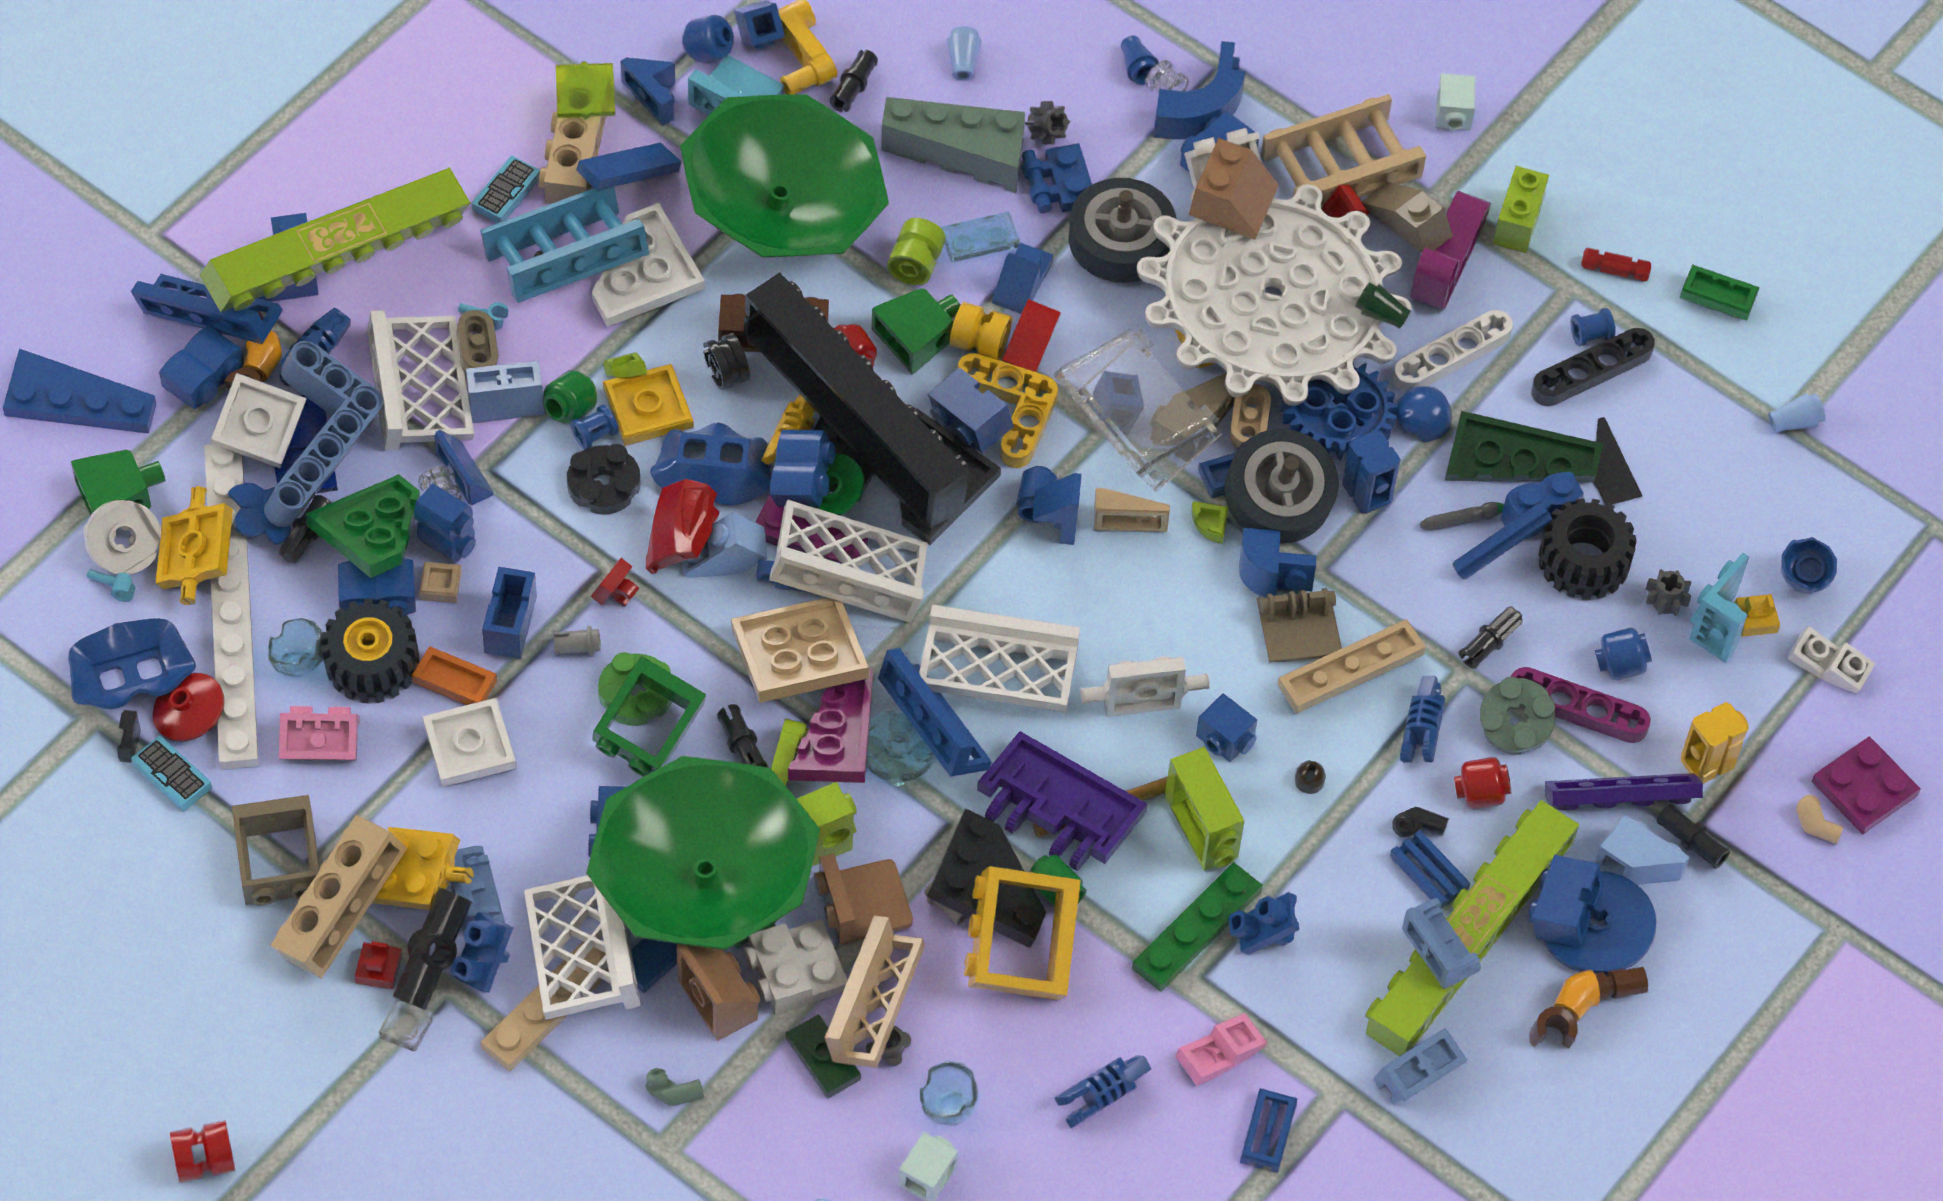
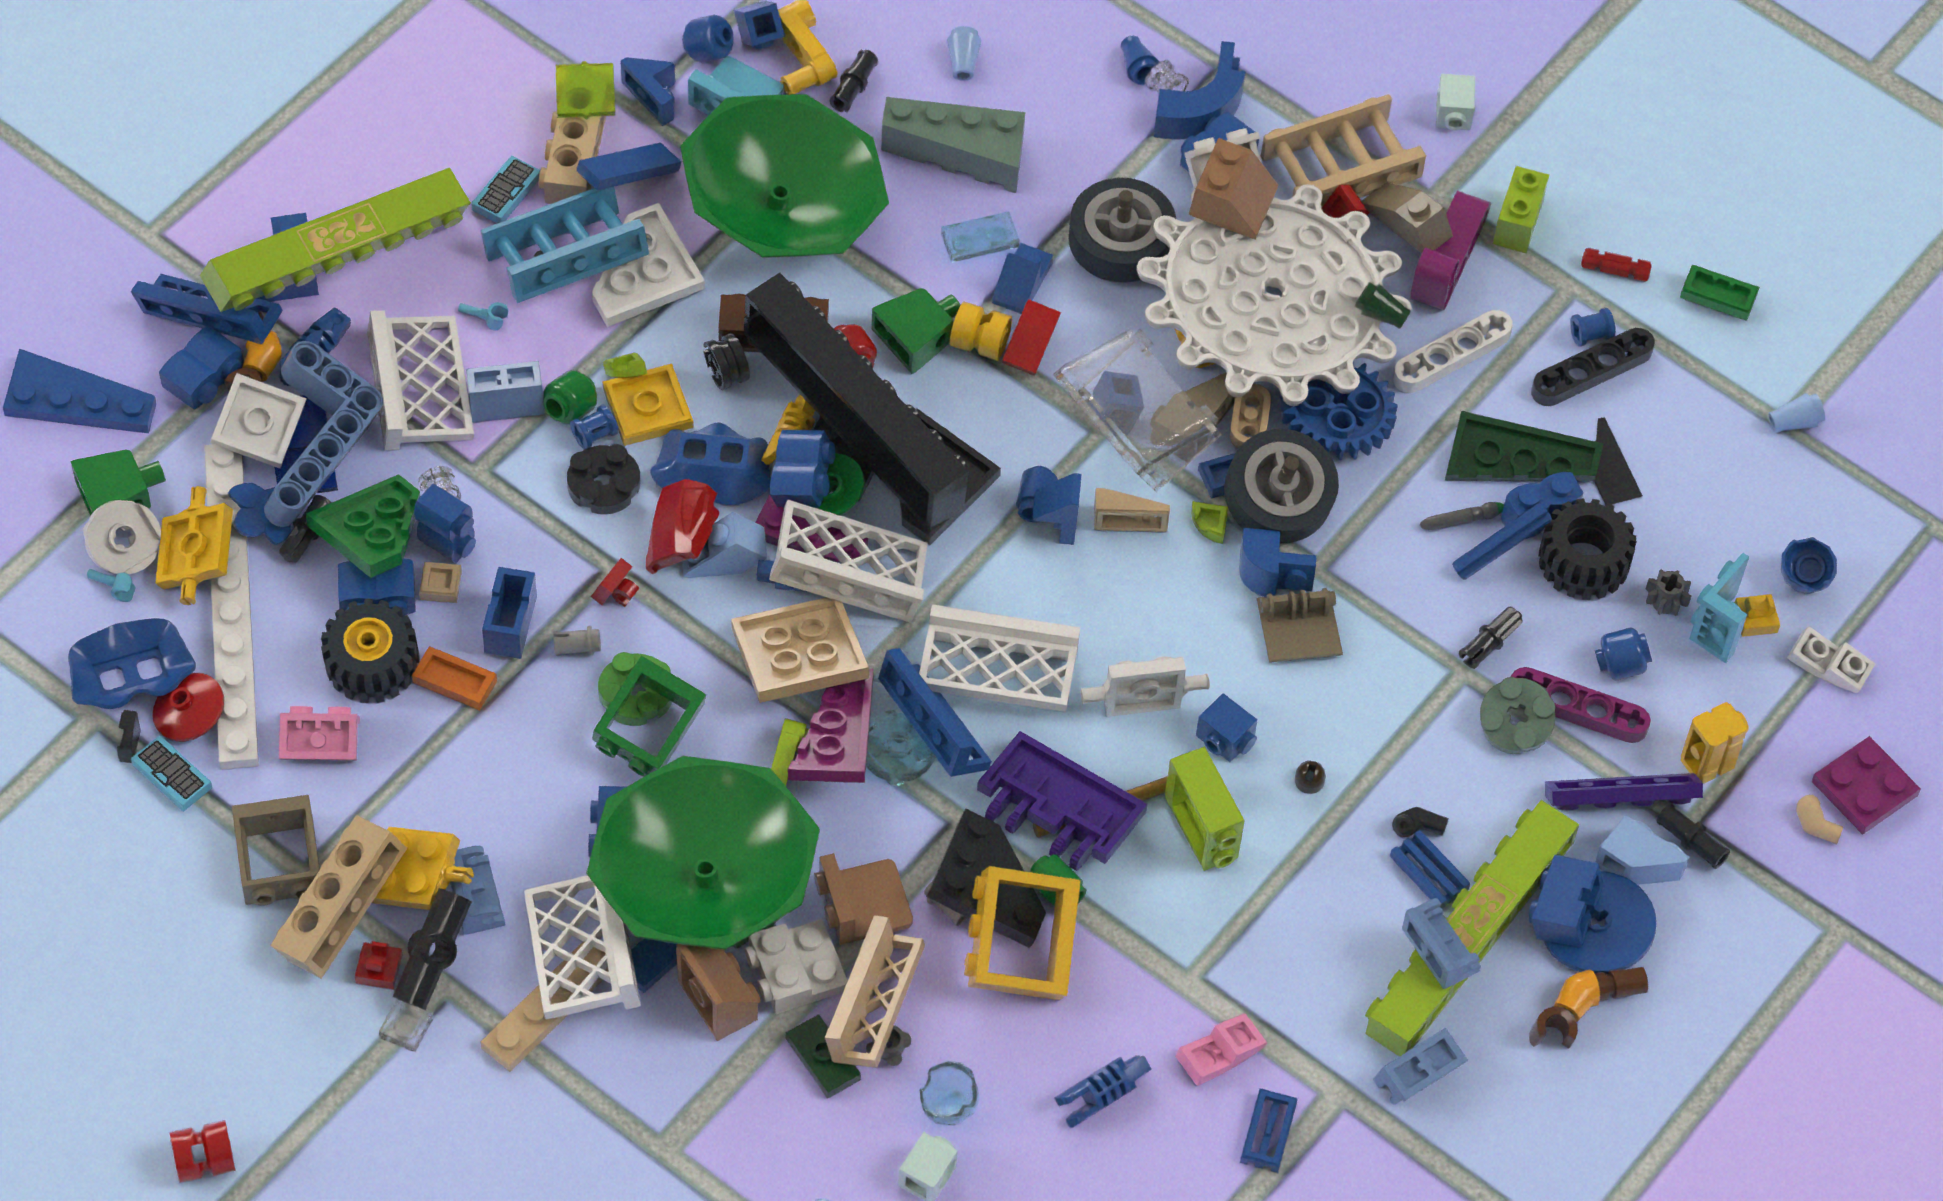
(296, 648): clear light blue hair -> none
(466, 473): blue slope -> none
(469, 742): white plate -> none
(476, 346): dark tan plate -> none
(483, 952): blue hips -> none
(669, 1092): sand green arm -> none
(740, 738): black pin -> none
(834, 817): lime brick -> none
(916, 251): lime wheel -> none
(972, 416): brick -> none
(1027, 403): yellow beam -> none
(1047, 122): dark grey gear -> none
(1068, 175): blue plate -> none
(1196, 927): green plate -> none
(1268, 923): blue hips -> none
(1351, 666): tan plate -> none
(1371, 471): blue brick -> none
(1423, 721): blue hinge -> none
(1424, 412): blue hair -> none
(1483, 783): red head -> none

